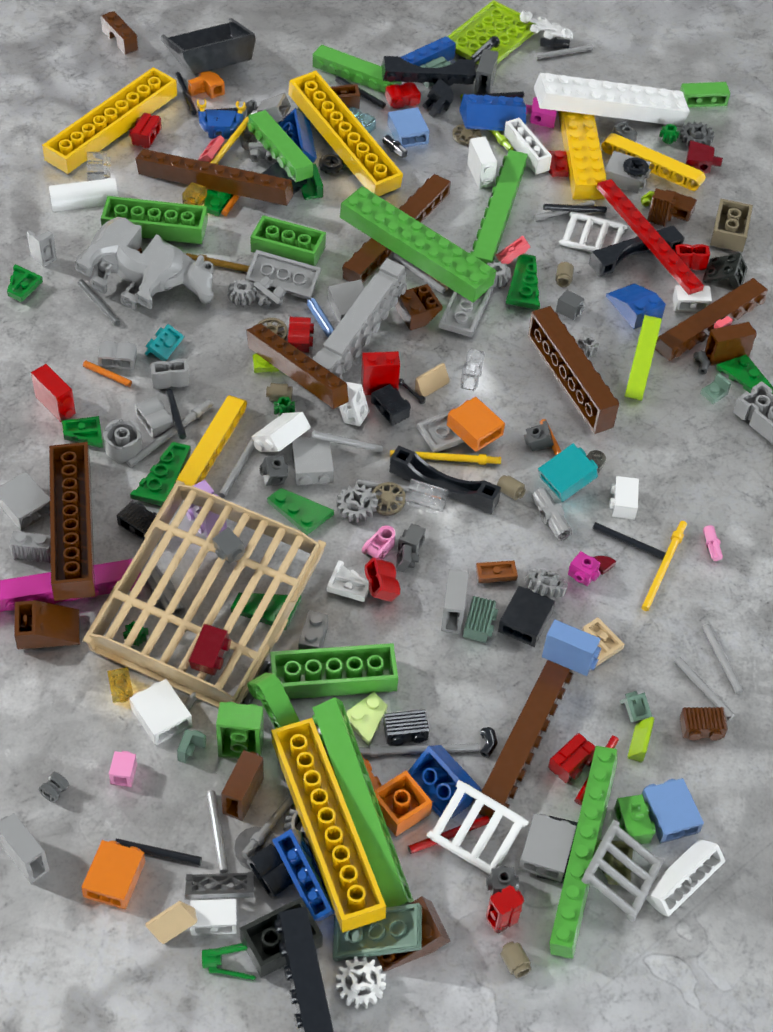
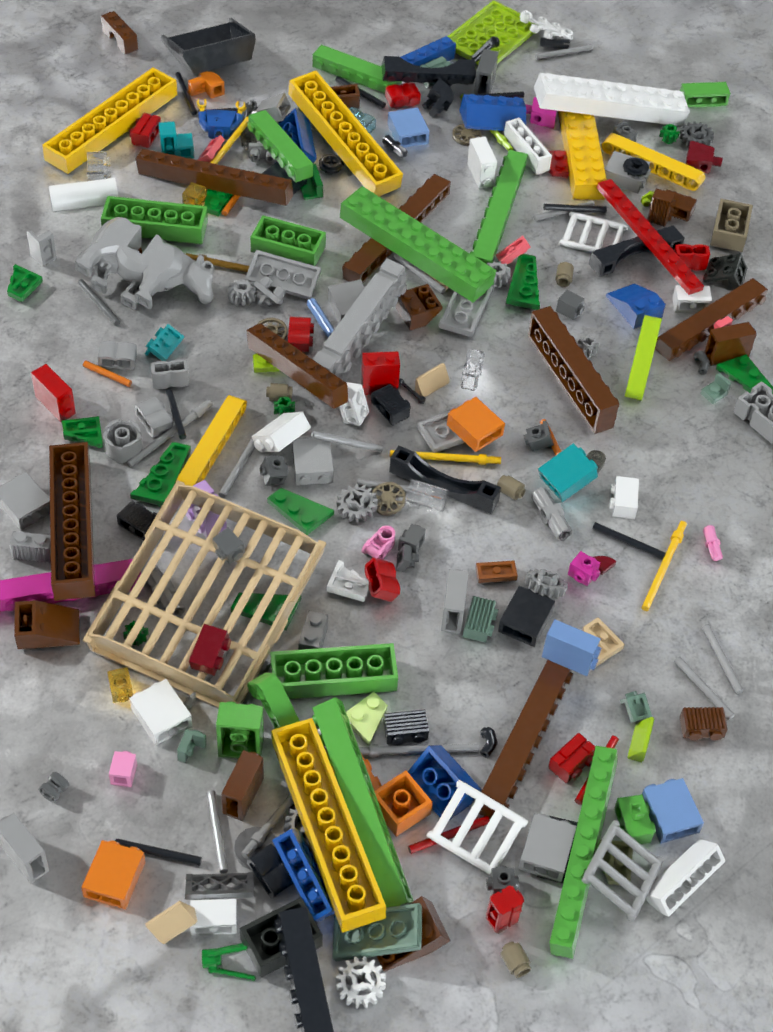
(174, 143): none -> teal brick

